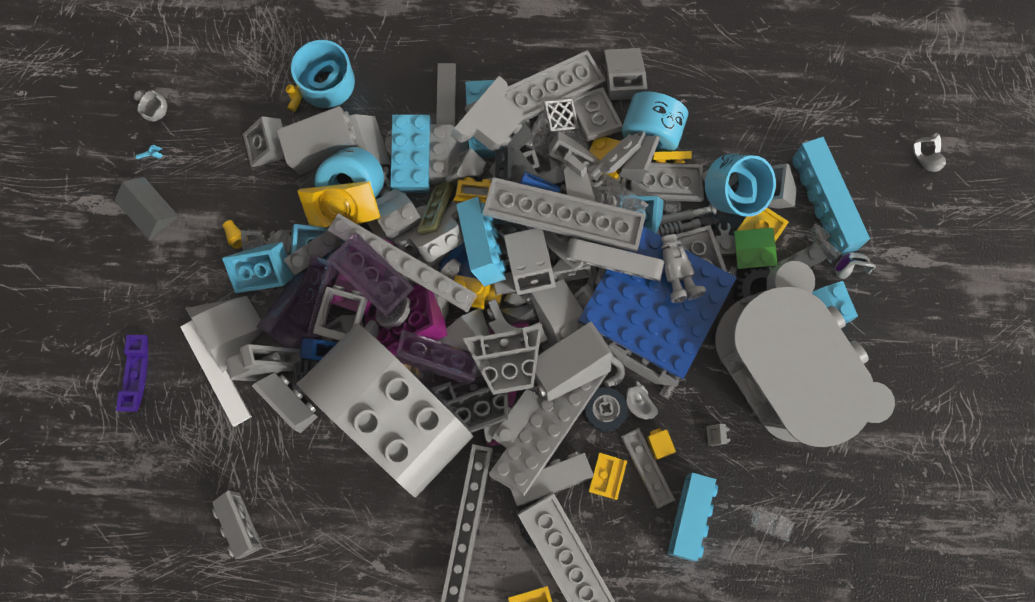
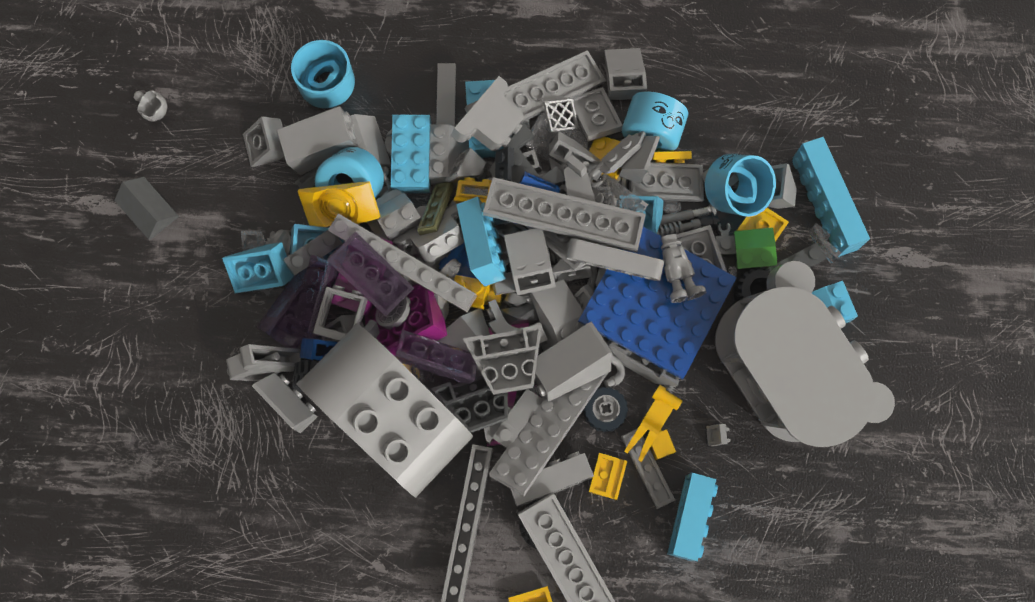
(135, 373): dark purple slope -> none
(152, 151): medium azure hand -> none
(220, 381): white tile -> none
(226, 326): light grey wedge -> none
(233, 234): yellow cone -> none
(236, 525): light grey slope -> none
(295, 97): yellow arm -> none
(640, 403): light grey hat -> none
(654, 419): none -> yellow flag
(772, 524): clear slope -> none
(846, 264): light grey piece -> none
(932, 162): light grey piece -> none

